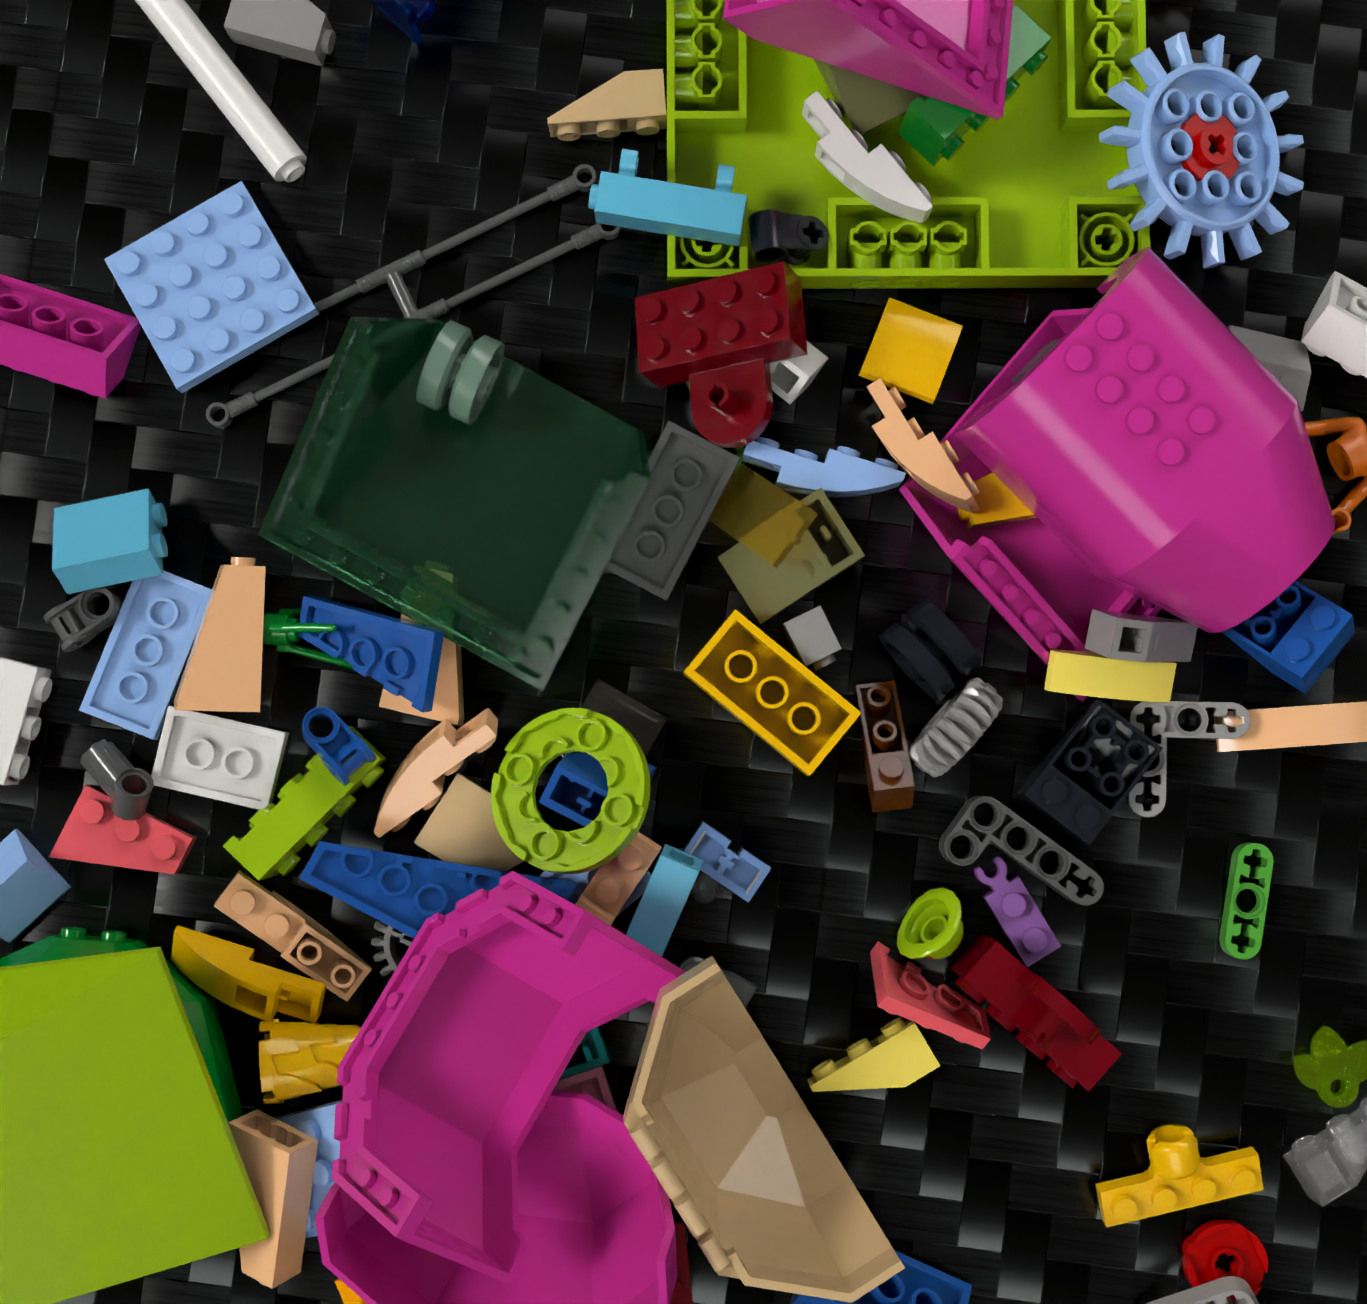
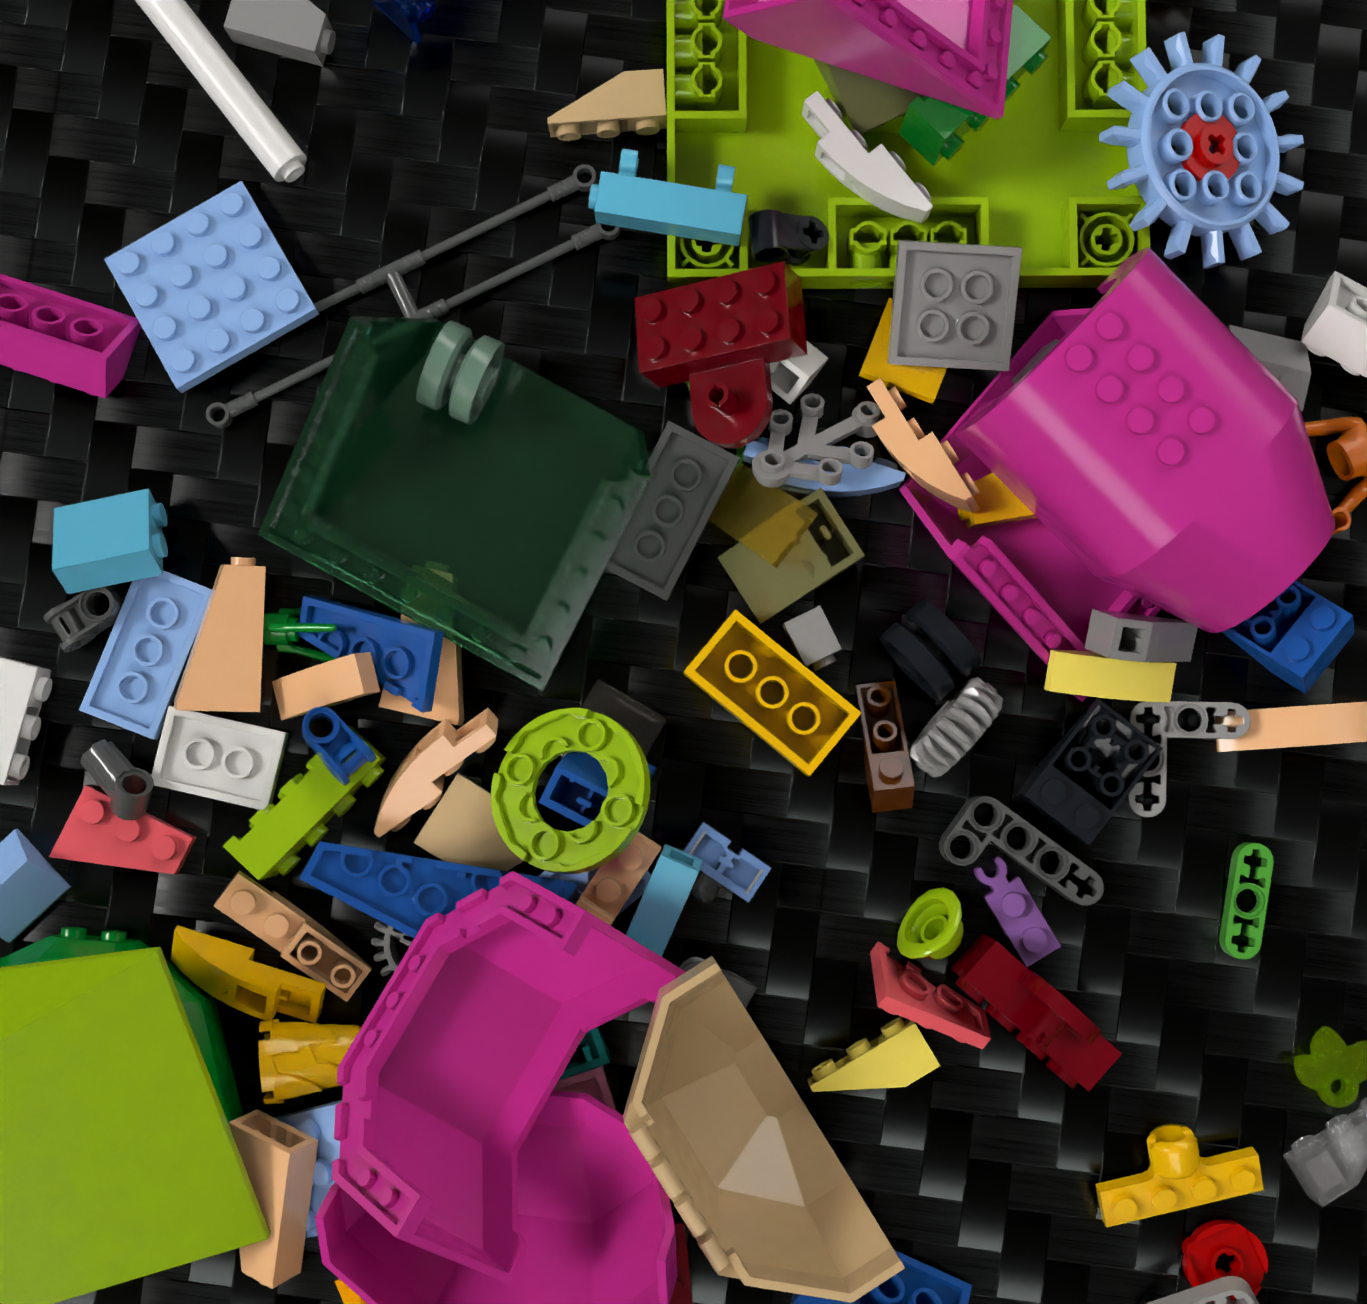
(326, 685): none -> light nougat slope
(776, 466): none -> light grey plant
(954, 305): none -> light grey plate

